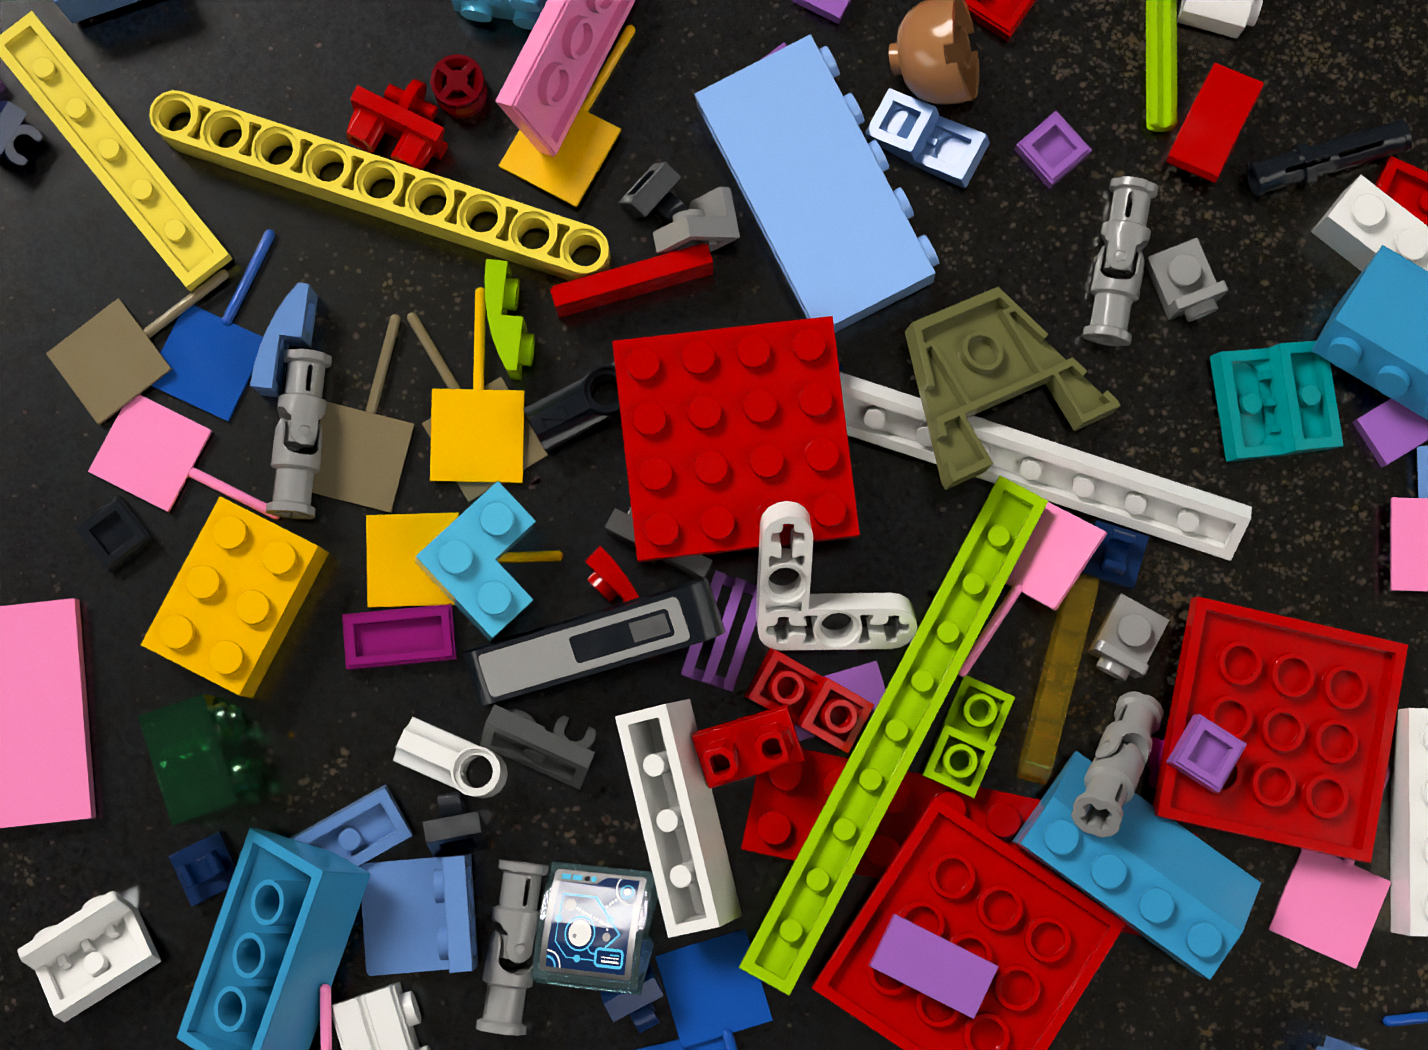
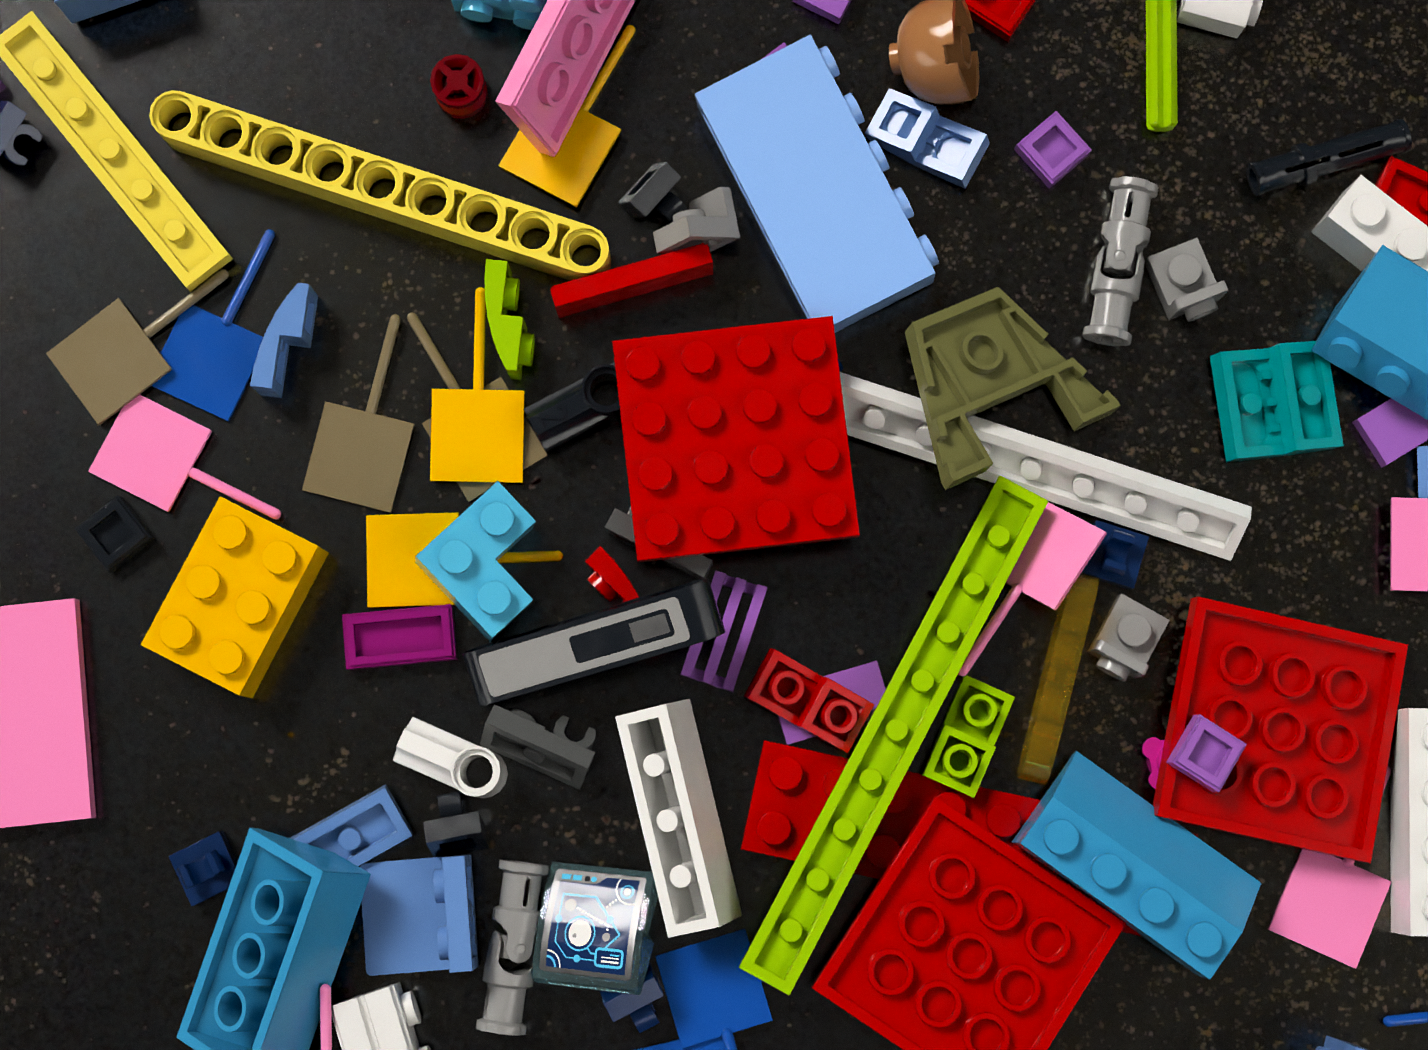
(90, 954): white bracket -> none
(201, 759): clear green brick -> none
(297, 429): light grey piece -> none
(401, 115): red hips -> none
(748, 746): red hips -> none
(797, 602): white beam -> none
(933, 966): medium lavender tile -> none
(1117, 764): light grey piece -> none
(1215, 122): red slope -> none

